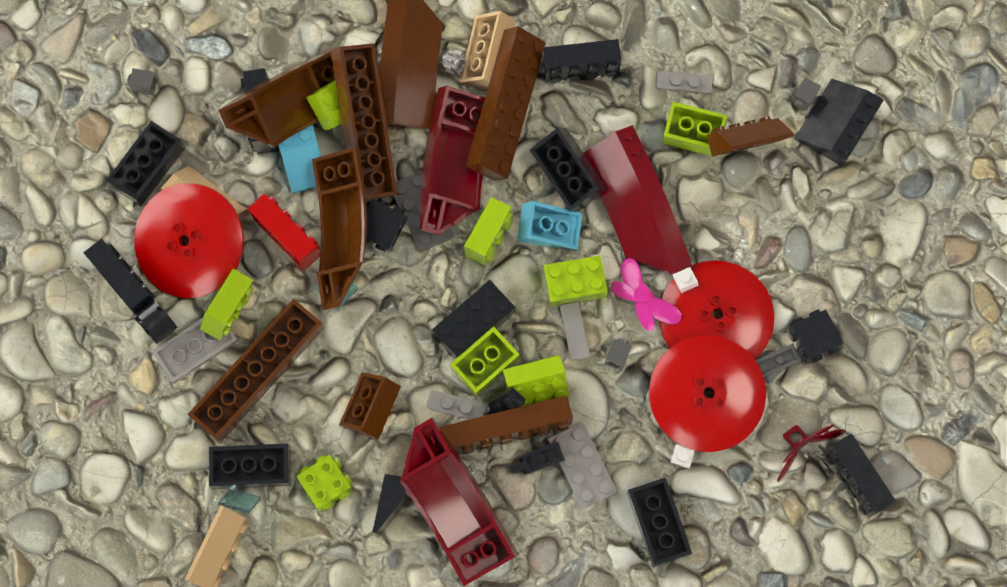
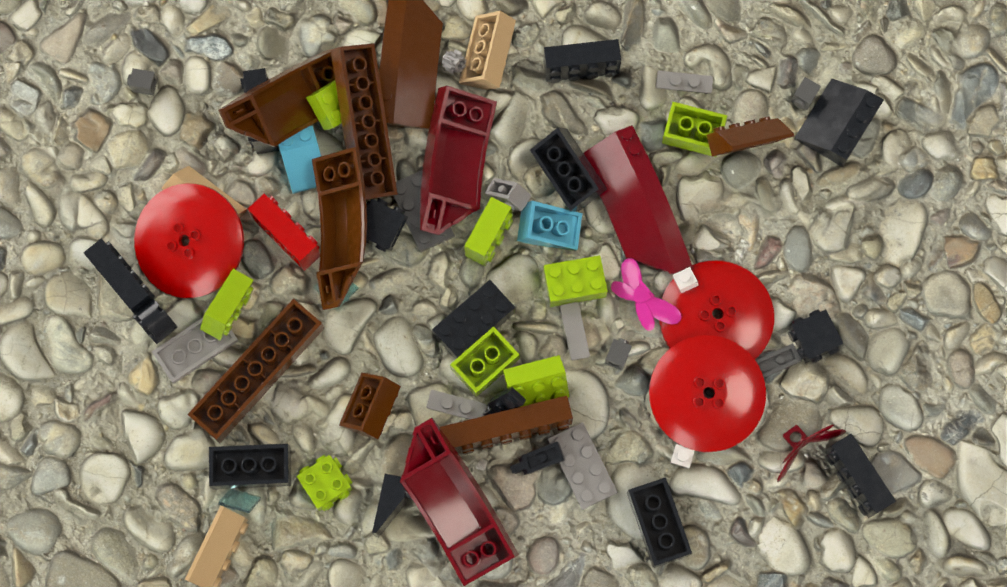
(146, 163): black brick -> none
(506, 104): reddish brown brick -> none
(508, 193): none -> light grey brick

